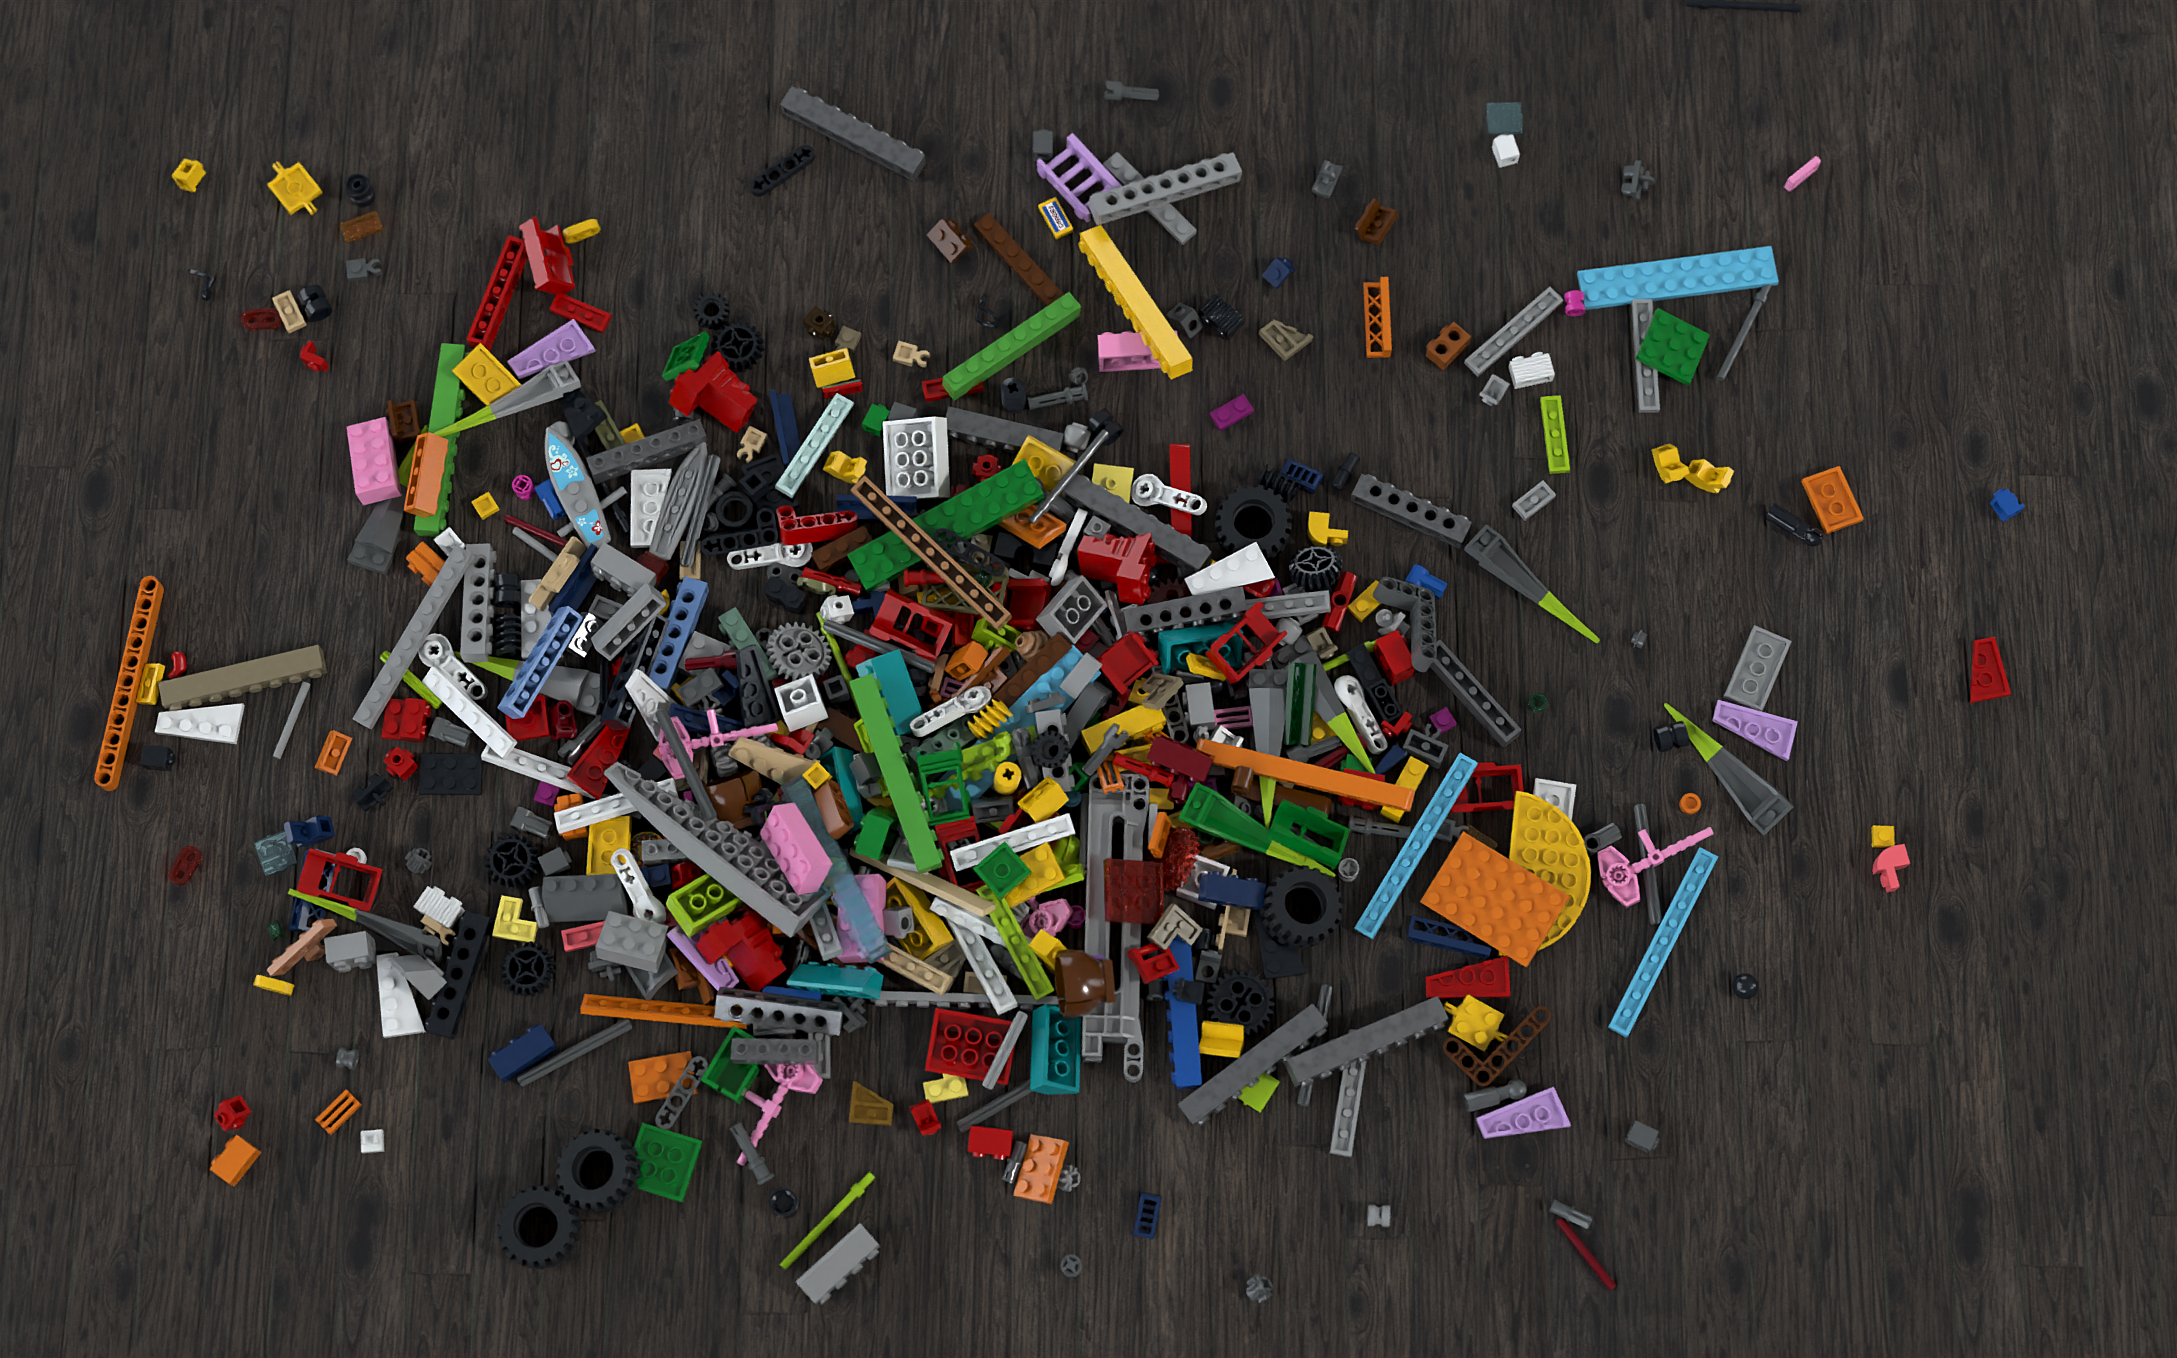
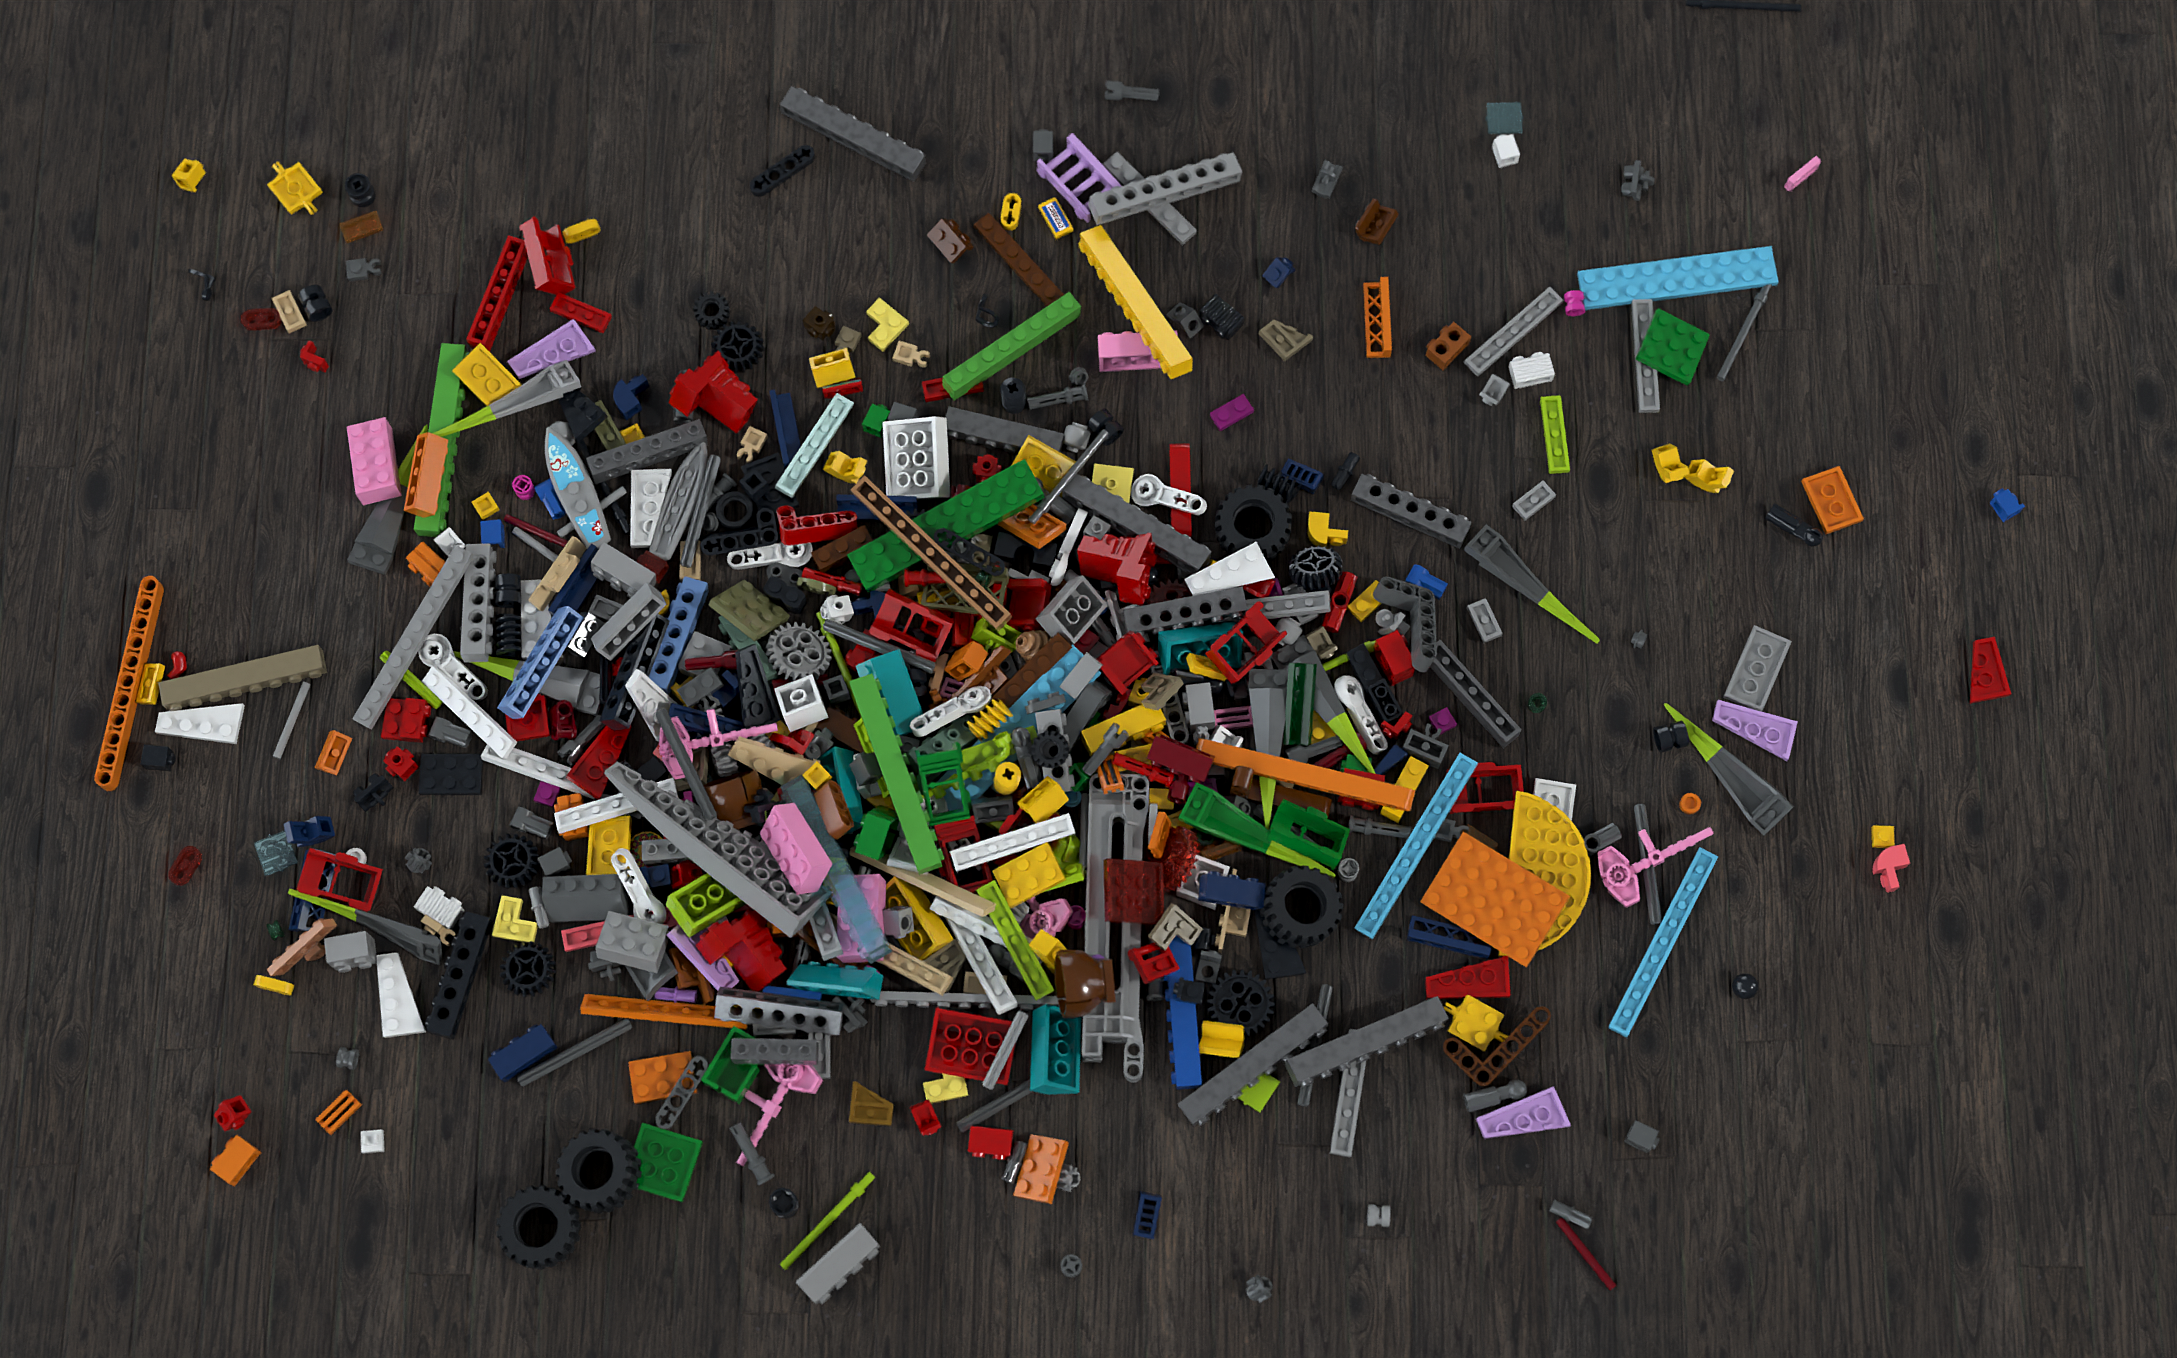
(404, 420): reddish brown bracket -> none
(420, 973): light grey slope -> none
(493, 532): none -> blue panel
(625, 395): none -> dark blue brick
(675, 994): none -> medium lavender axle
(686, 356): green plate -> none
(749, 610): none -> olive plate
(889, 322): none -> light yellow plate
(1002, 870): green plate -> none
(1015, 212): none -> yellow beam
(1484, 620): none -> light grey plate

